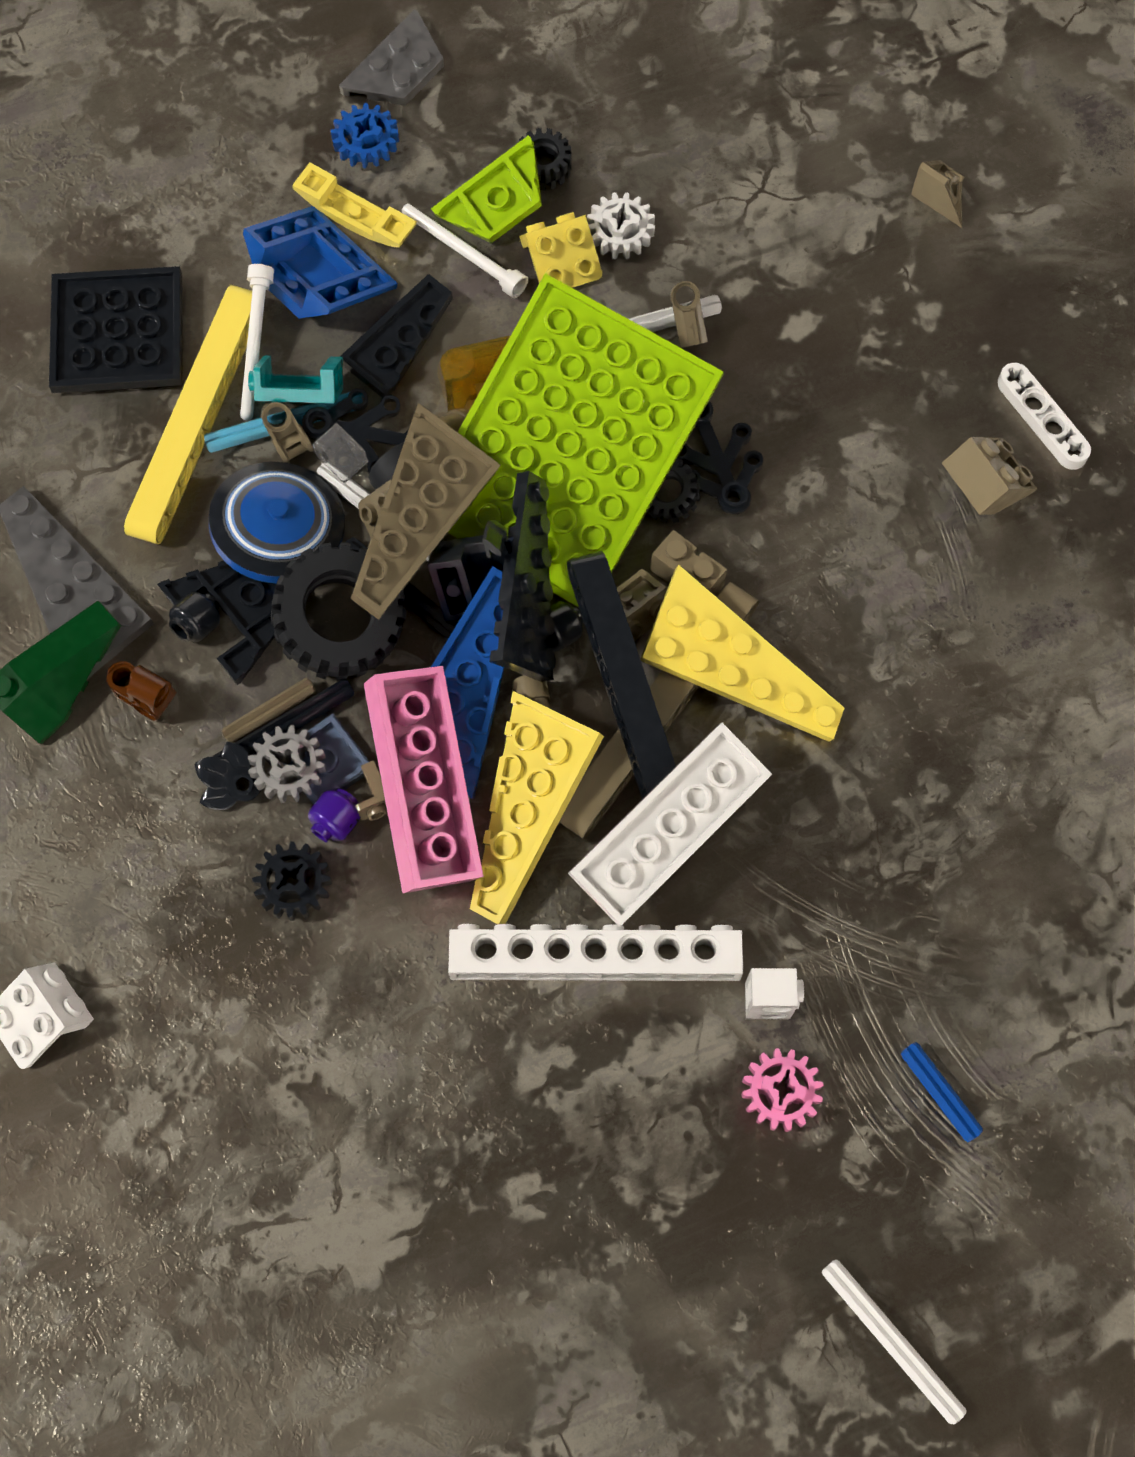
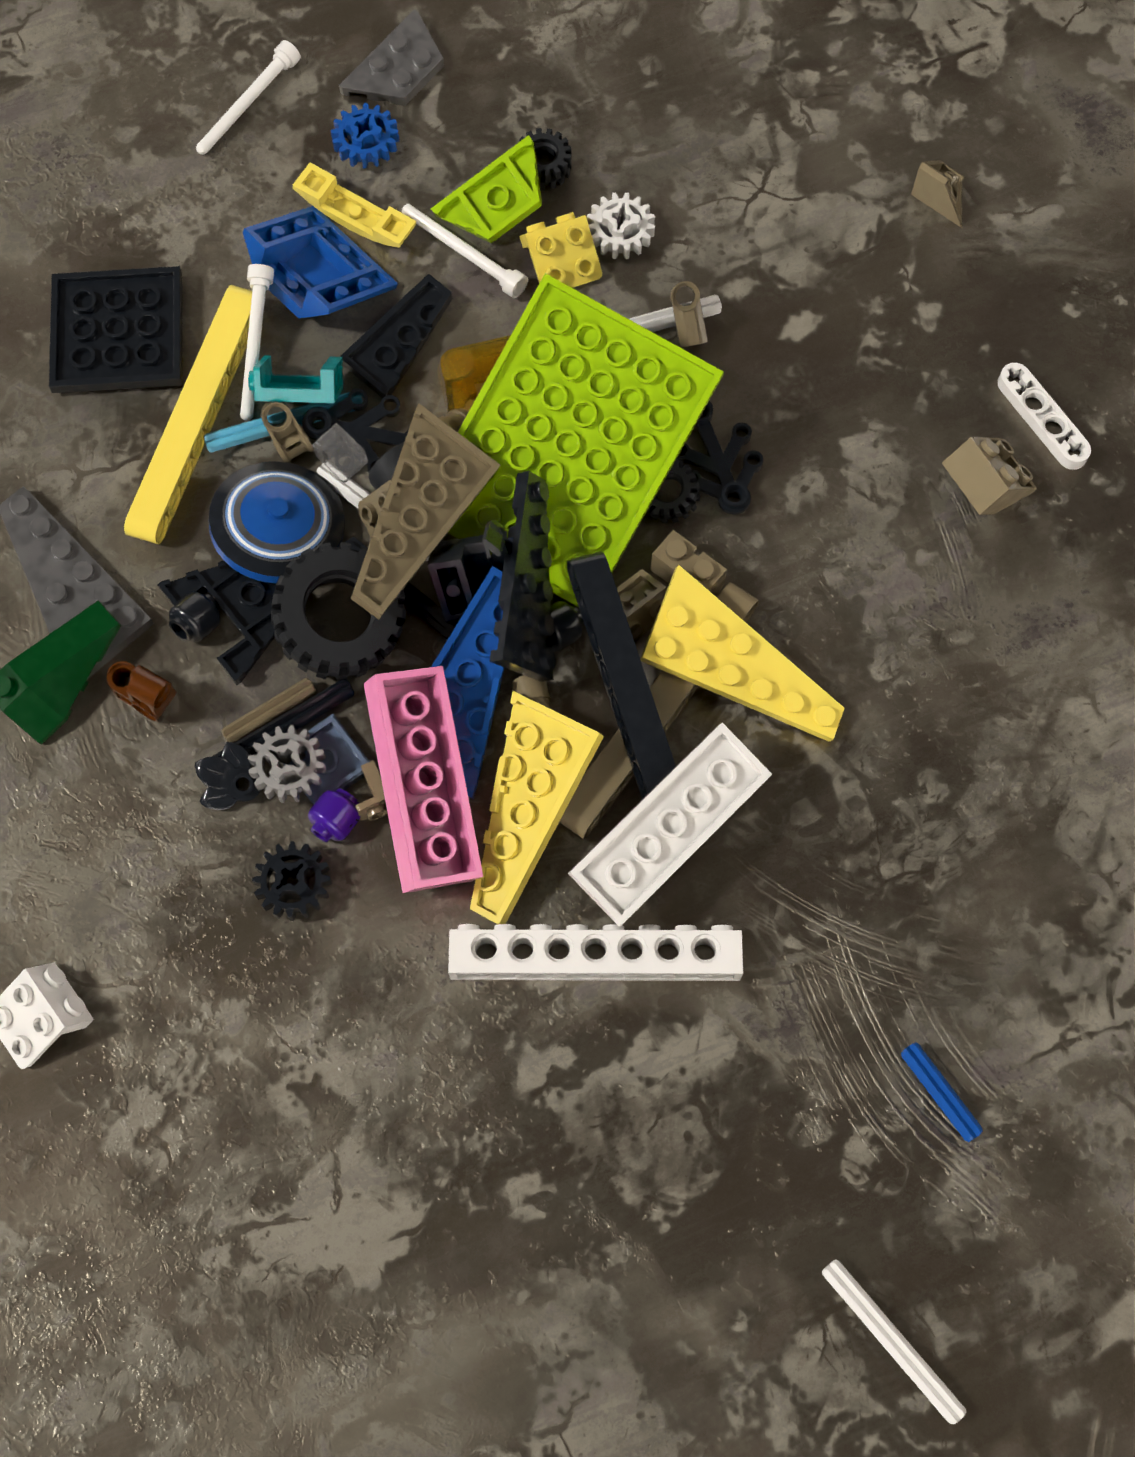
(285, 56): none -> white piece
(772, 993): white brick -> none
(798, 1094): bright pink gear -> none

